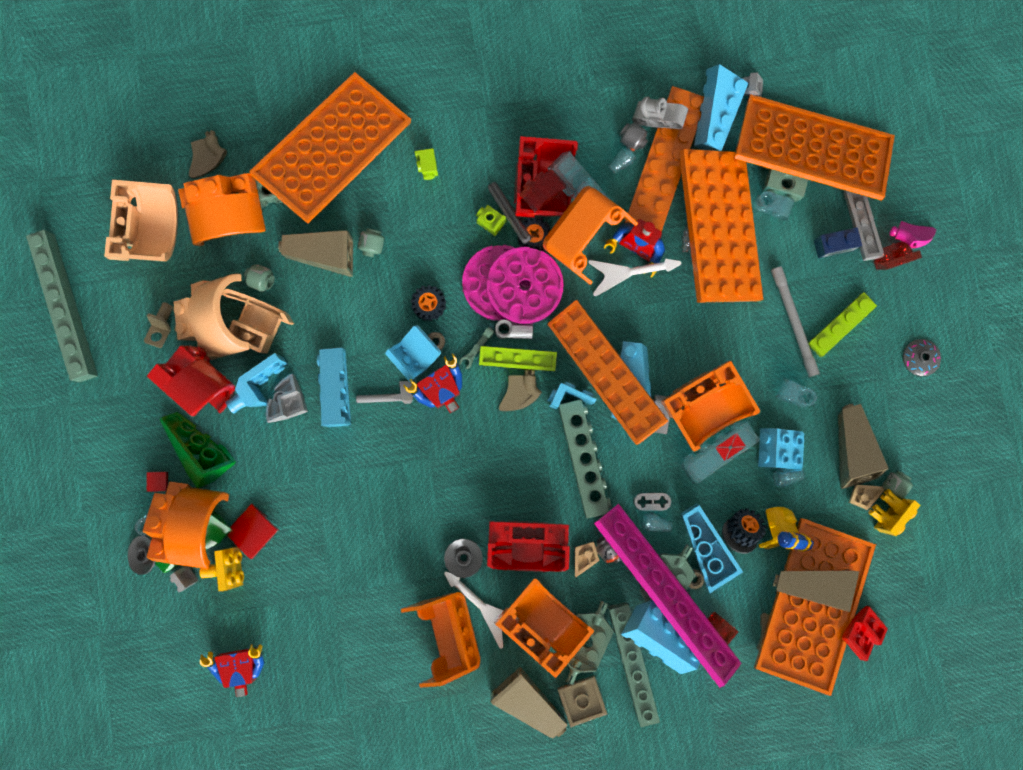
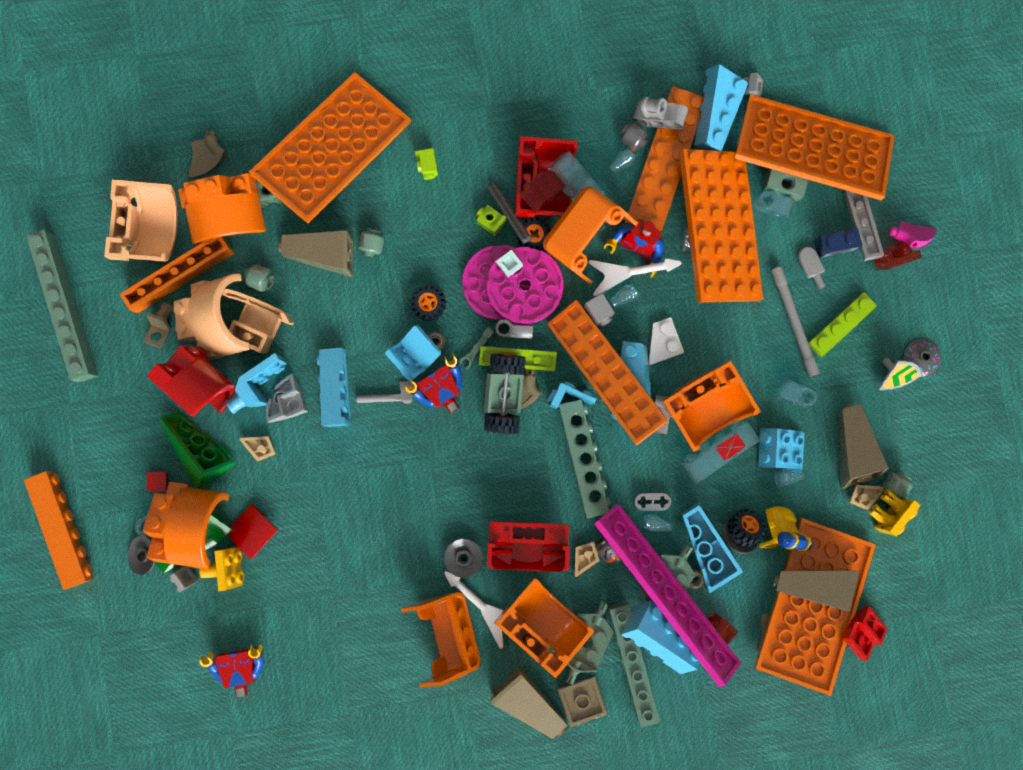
(59, 529): none -> orange brick
(176, 274): none -> orange brick
(259, 447): none -> tan piece
(504, 393): none -> plate
(509, 263): none -> light aqua plate
(599, 310): none -> light grey brick
(624, 295): none -> clear light blue cone
(664, 341): none -> white wing
(811, 265): none -> light grey piece
(900, 374): none -> shield

